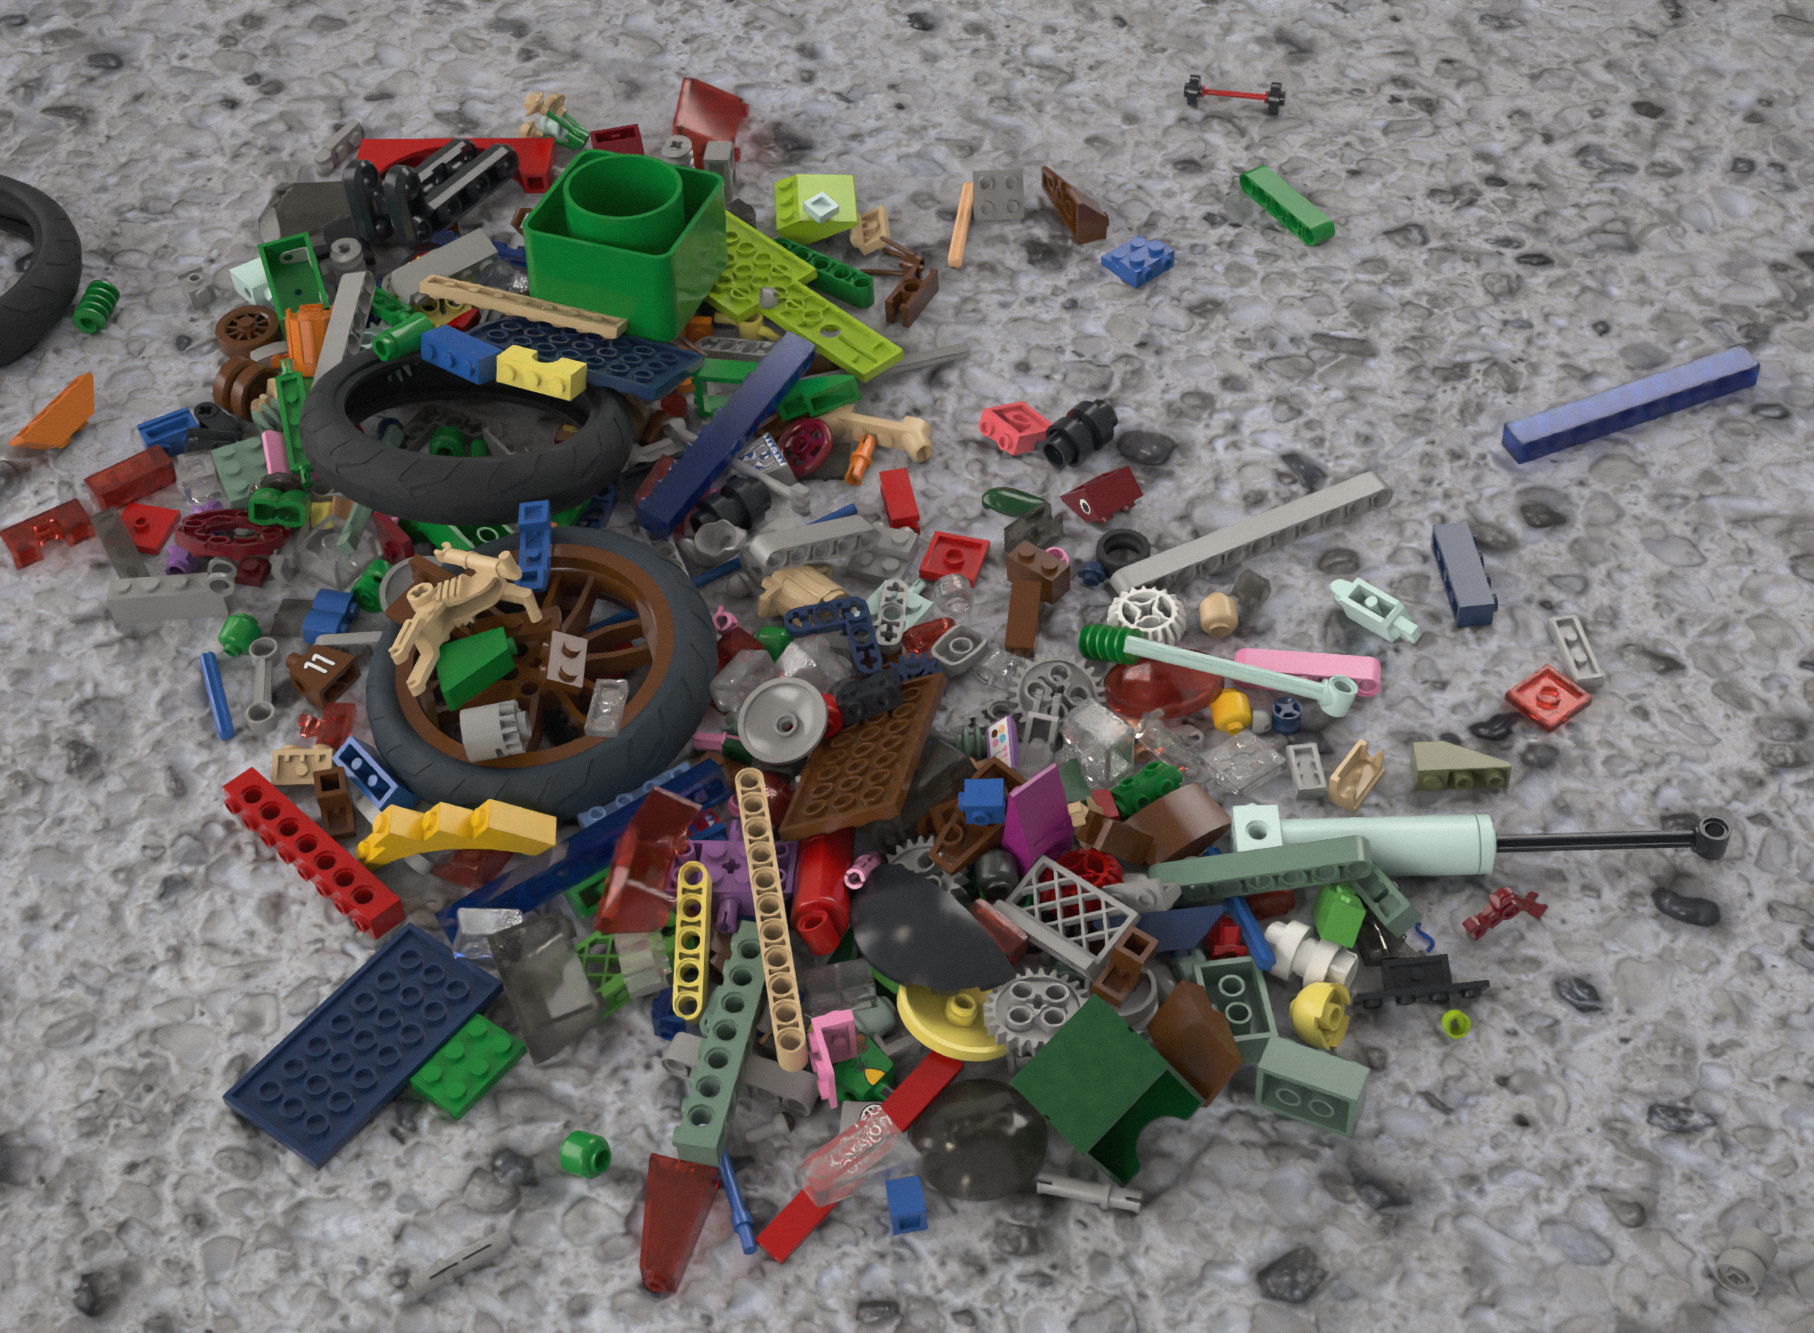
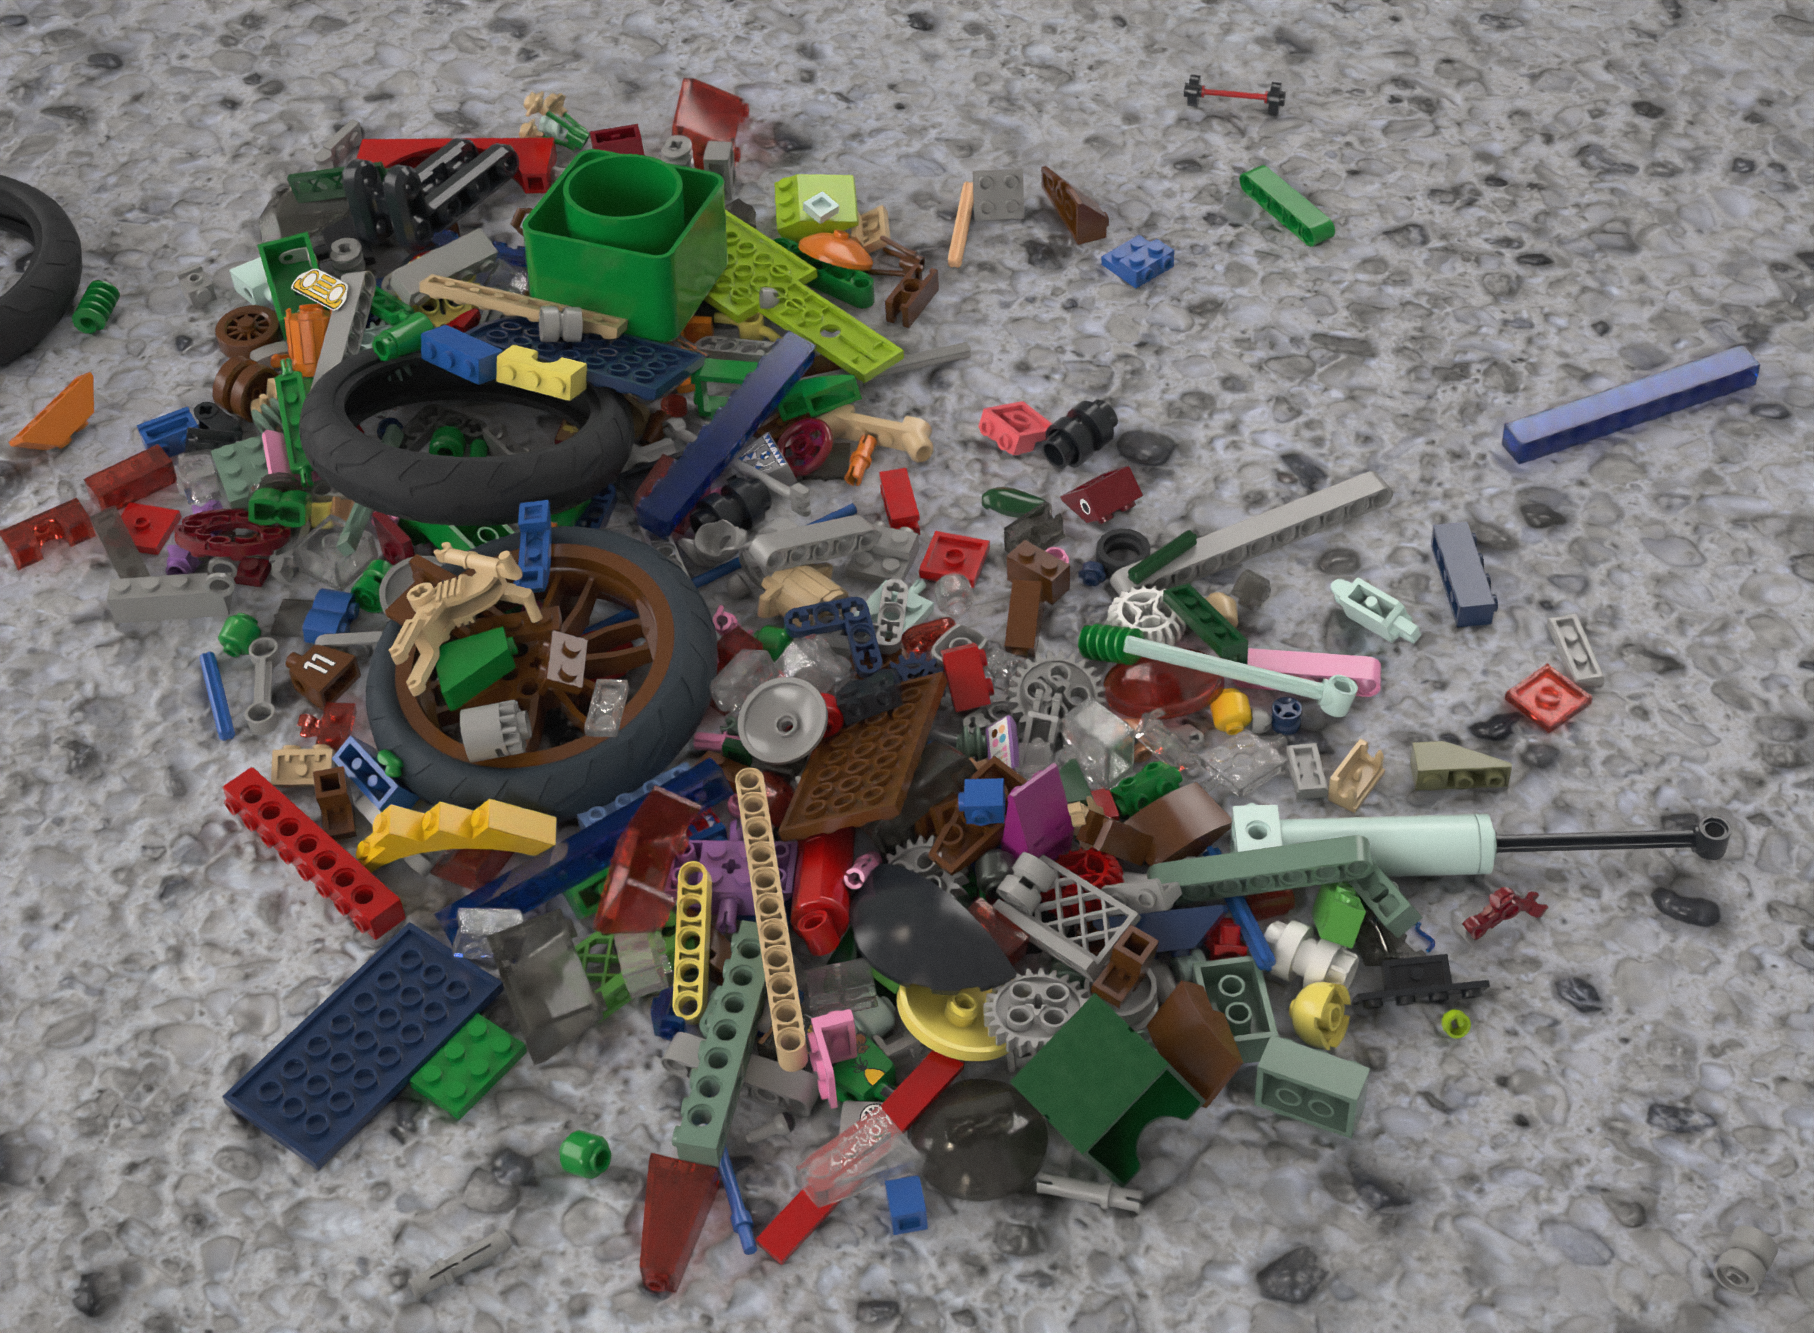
(321, 288): none -> sticker
(322, 183): none -> dark green fence
(392, 762): none -> green arm
(559, 324): none -> light grey wheel
(836, 250): none -> orange dish
(966, 676): none -> red brick
(1033, 874): none -> light grey wheel
(1162, 557): none -> dark green axle
(1207, 623): none -> dark green fence

